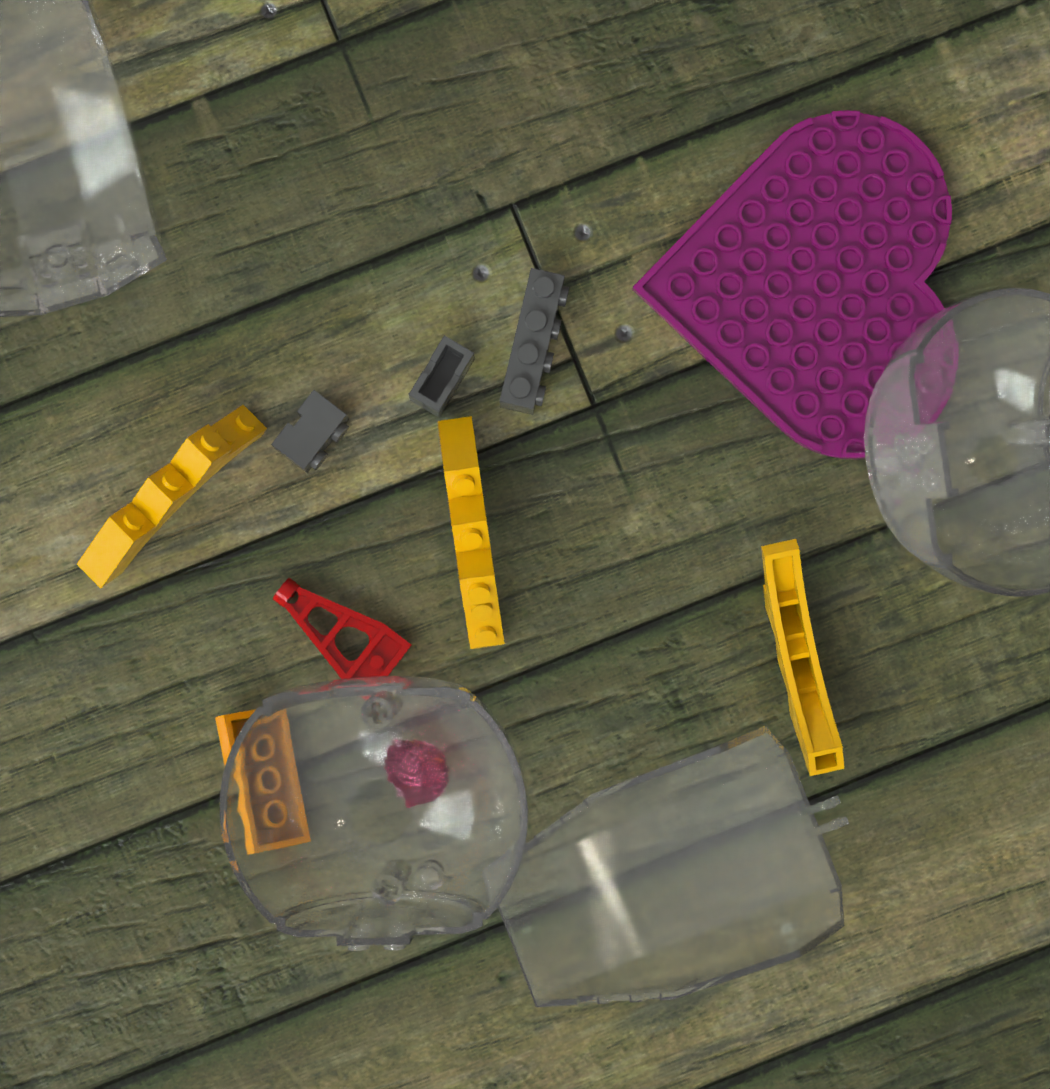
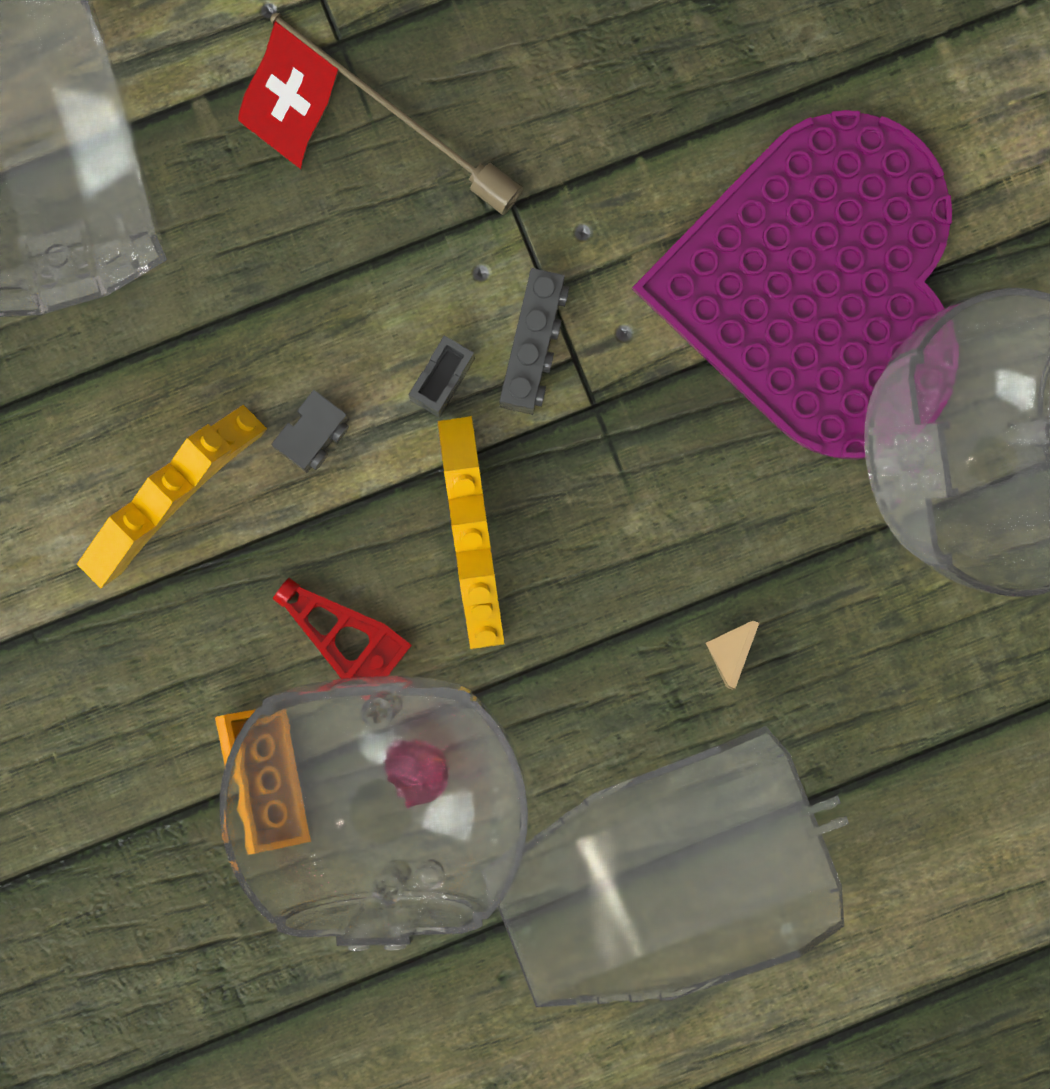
(295, 90): none -> flag
(731, 651): none -> tan slope
(799, 659): yellow arch -> none

